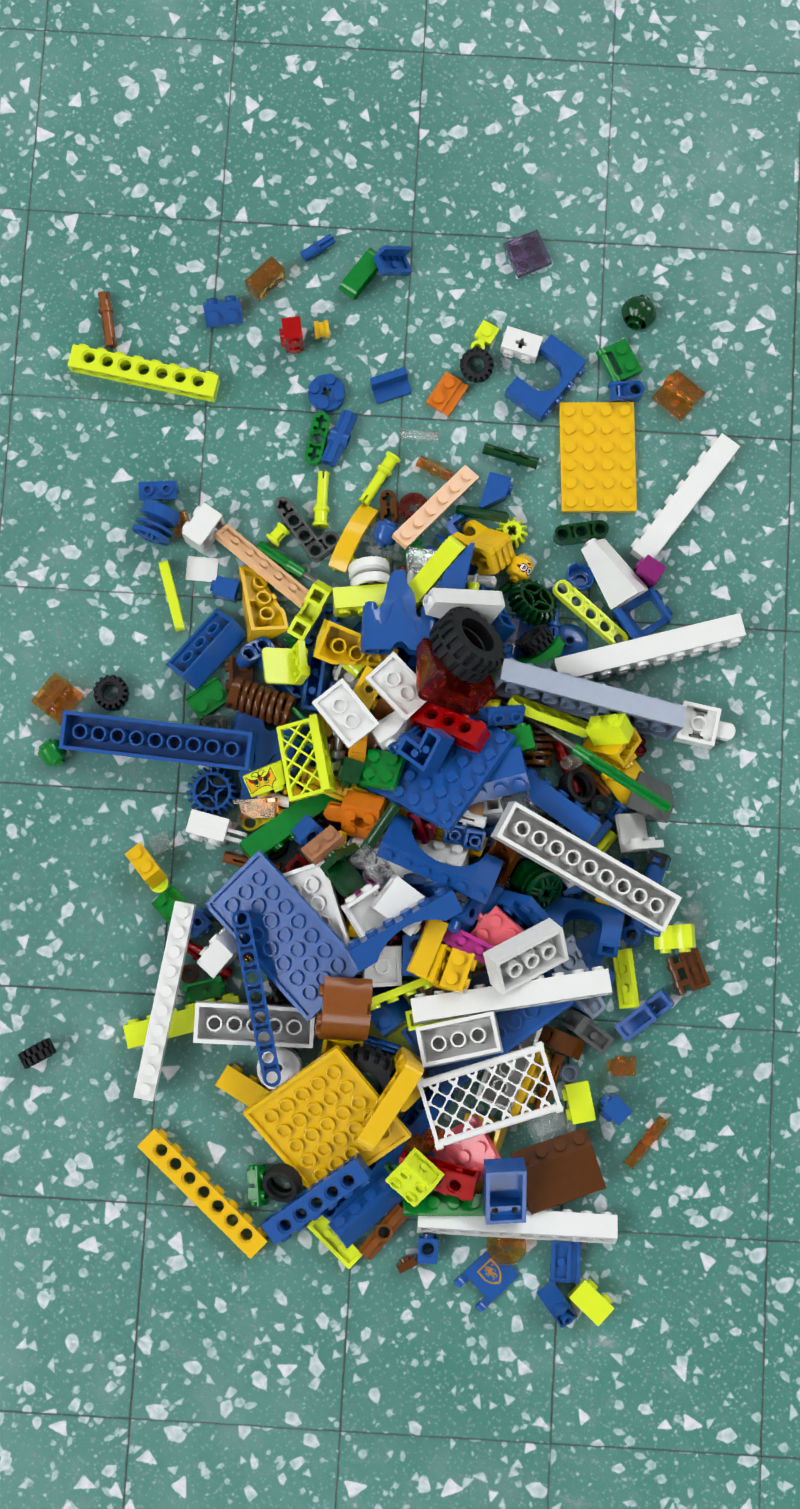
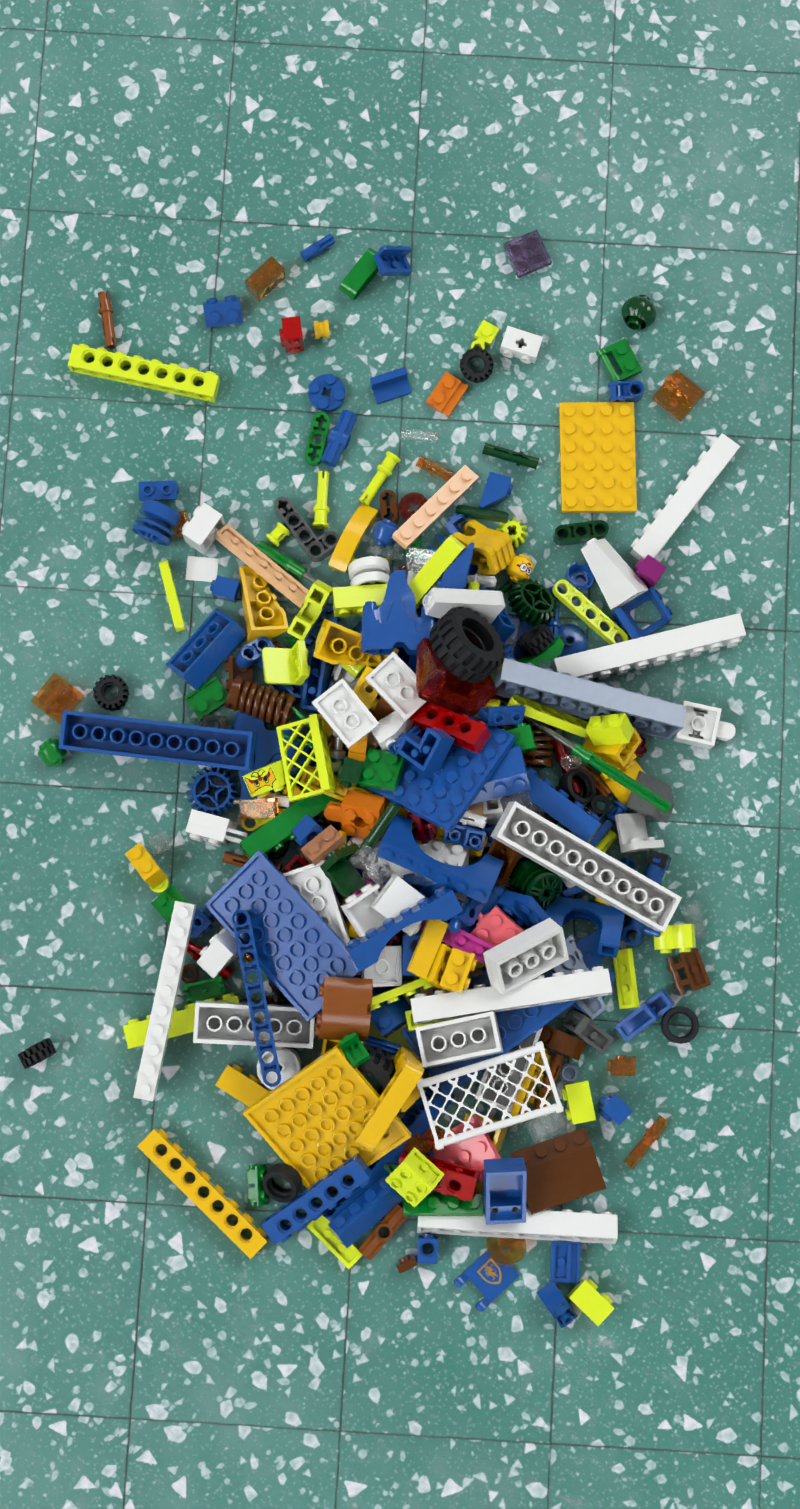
(354, 1049): none -> green bracket
(539, 403): blue arch -> none
(694, 1025): none -> black tyre

